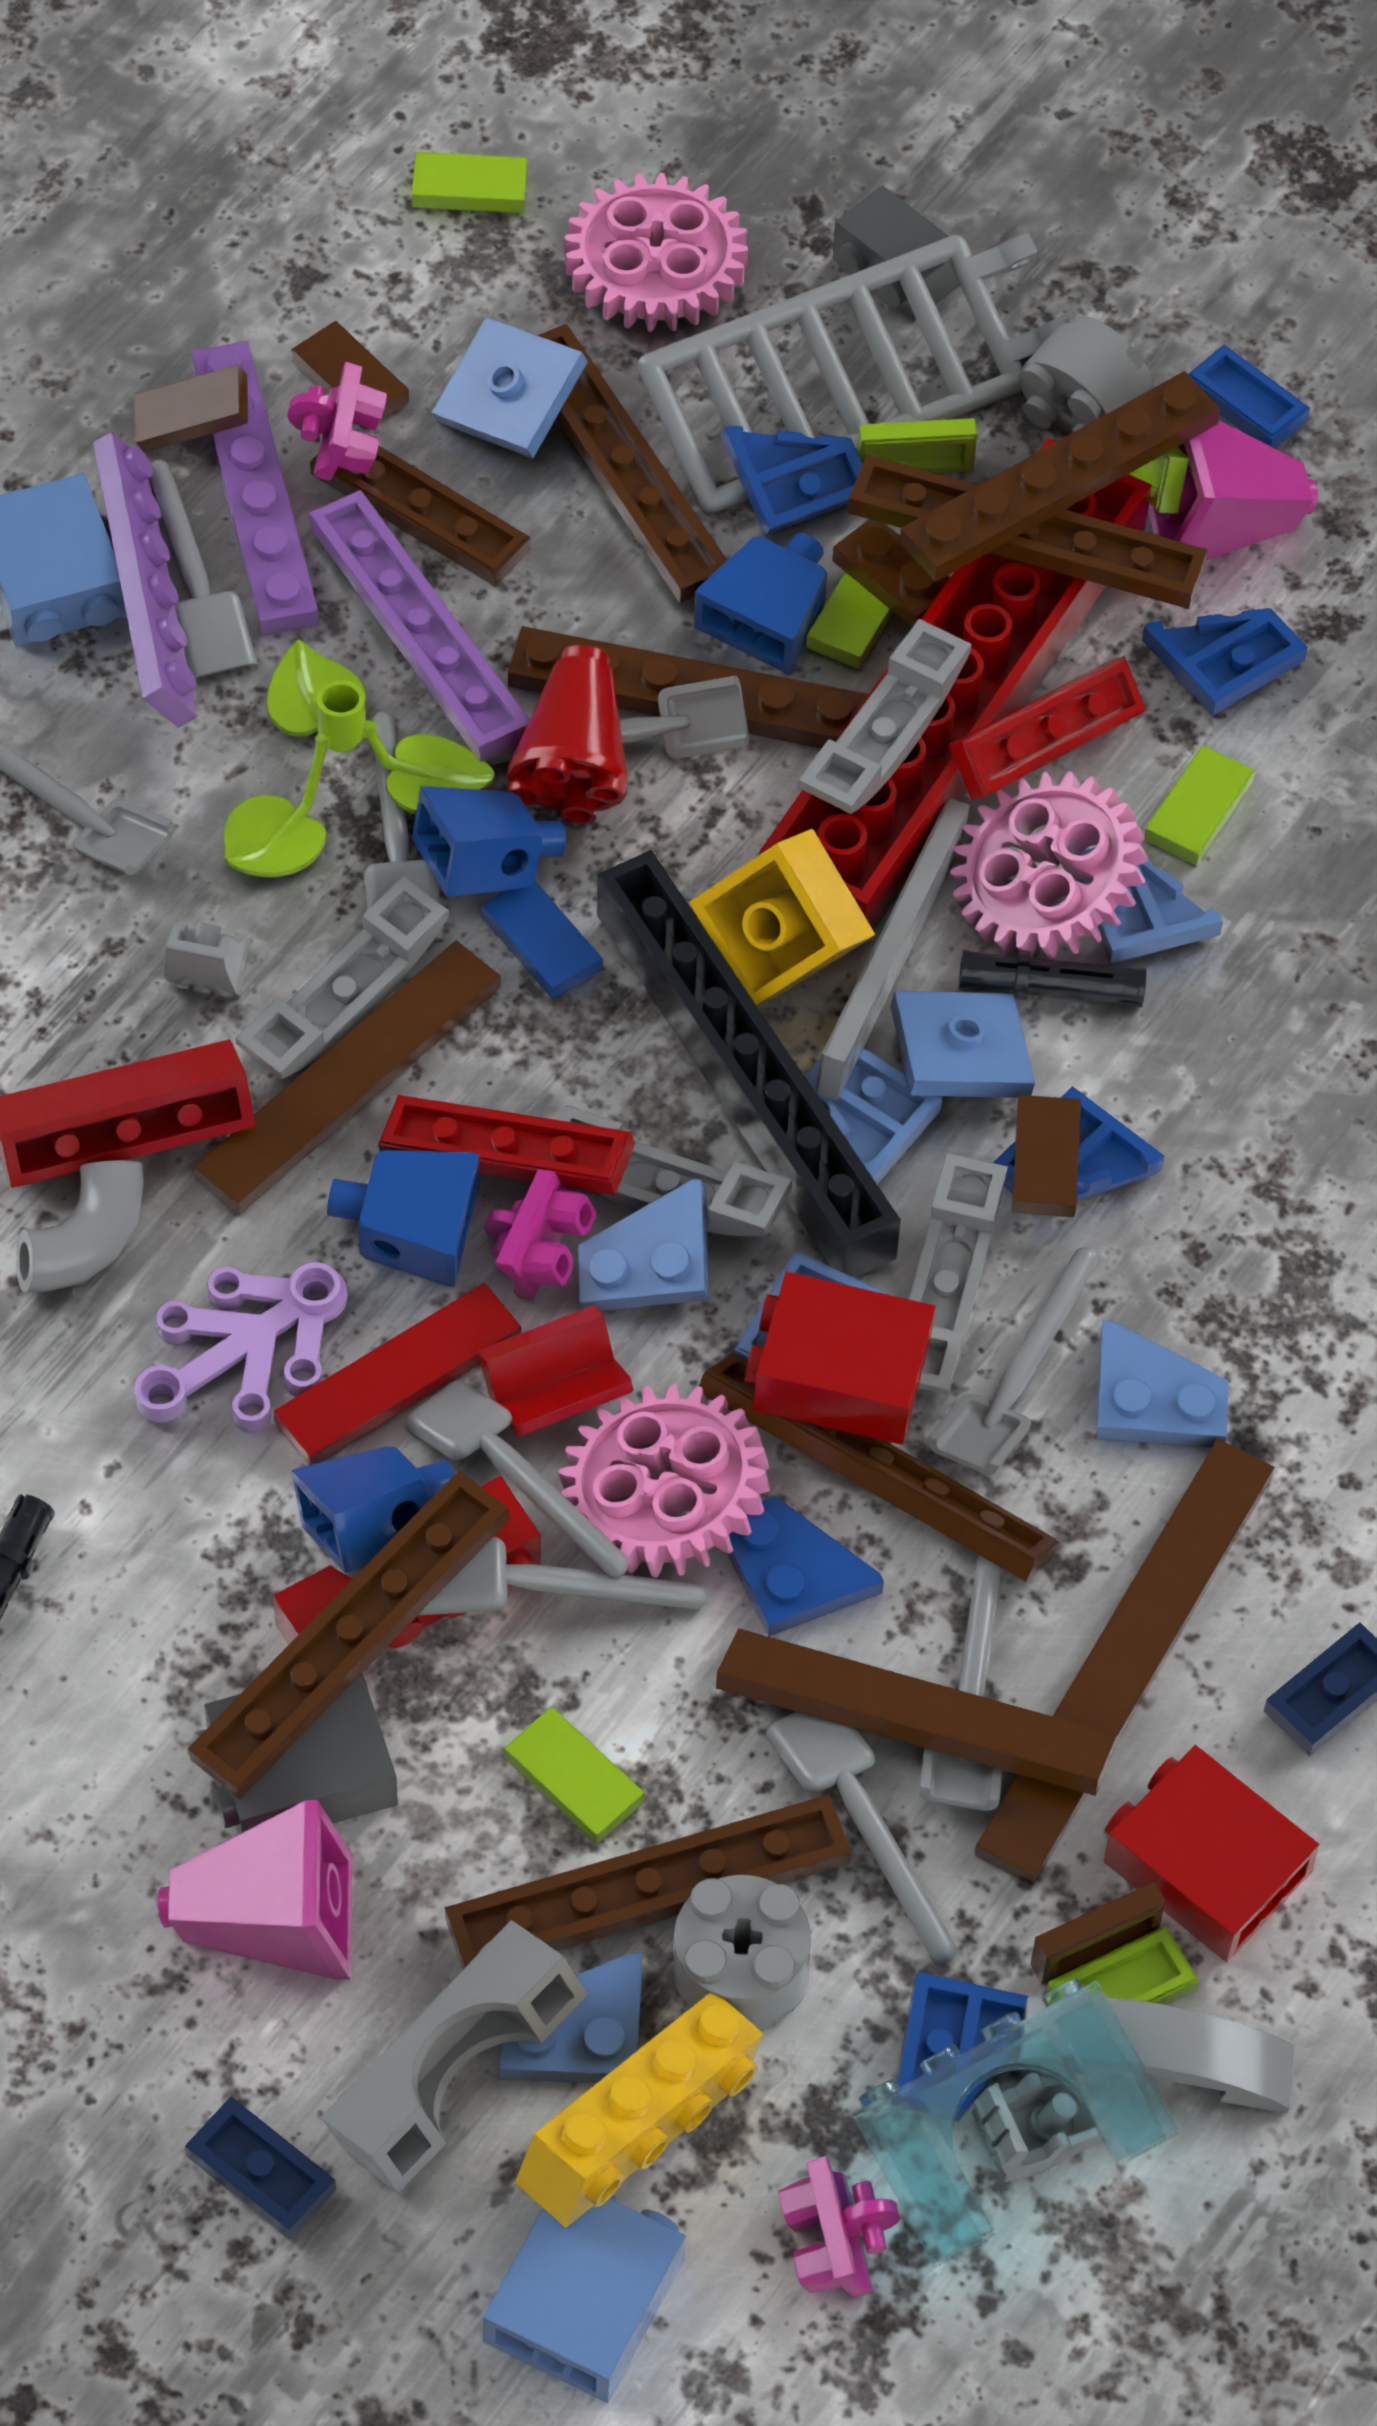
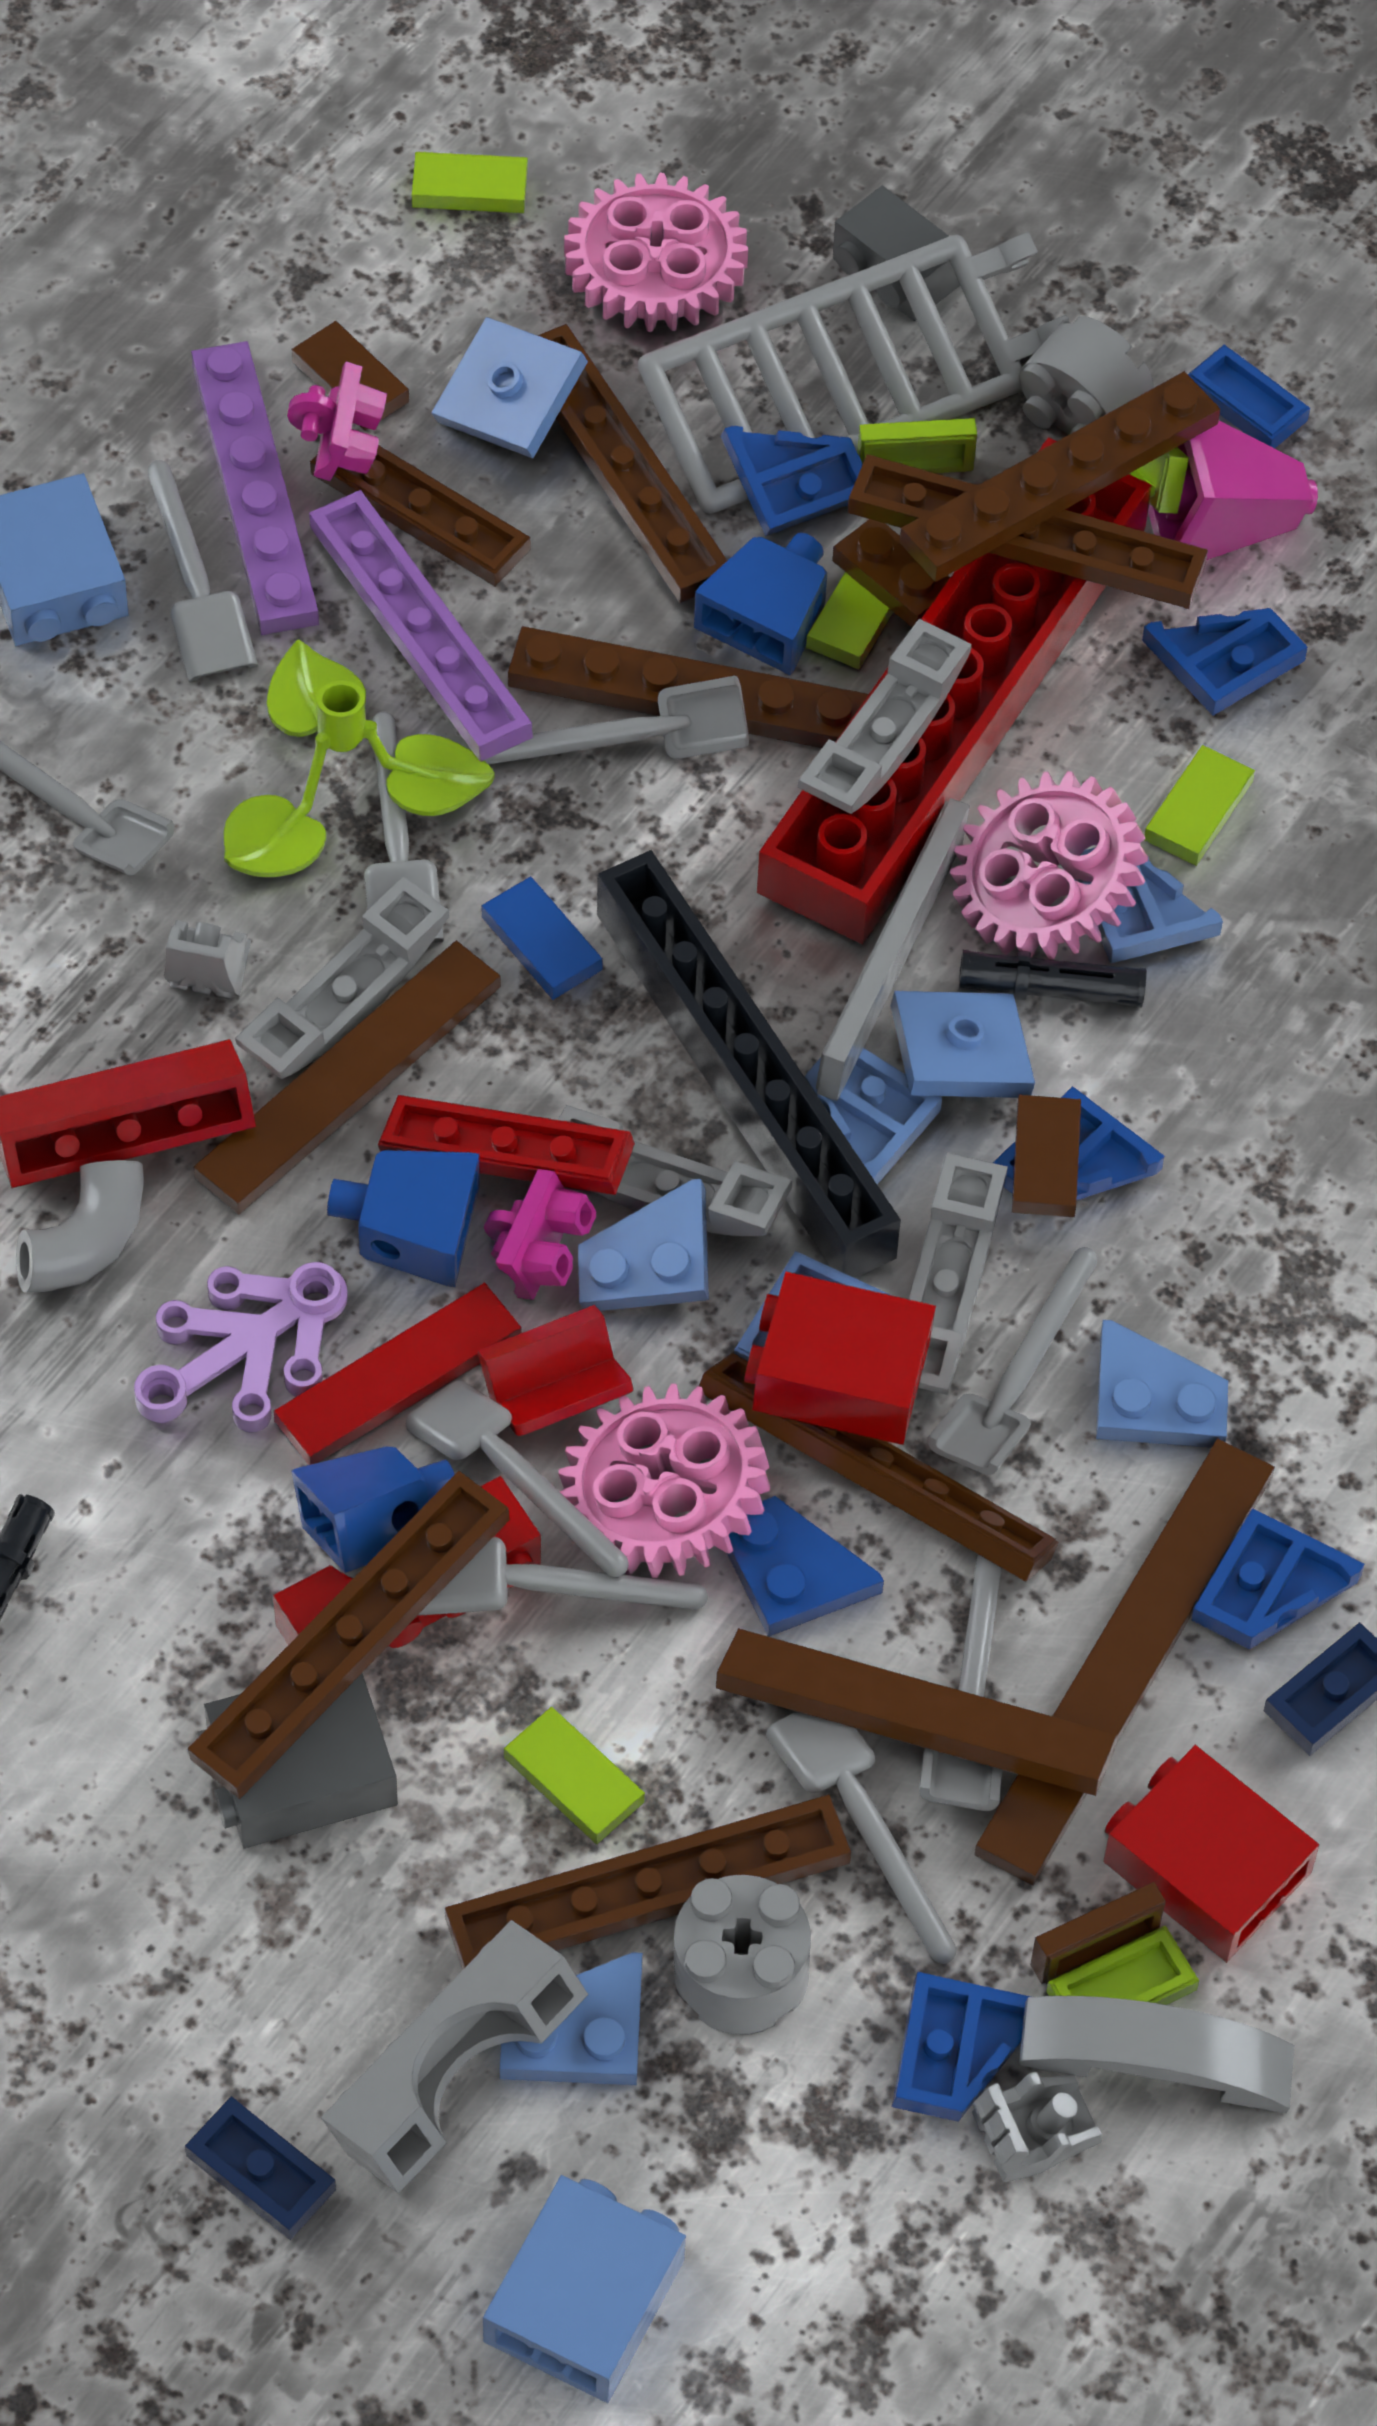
(145, 579): medium lavender plate -> none
(191, 408): tile -> none
(270, 1895): dark pink slope -> none
(482, 839): blue torso -> none
(573, 741): red cone -> none
(639, 2109): yellow brick -> none
(782, 917): yellow brick -> none
(827, 2201): dark pink hips -> none
(1047, 728): red tile -> none
(1069, 2040): clear light blue arch -> none
(1271, 1581): none -> blue wing

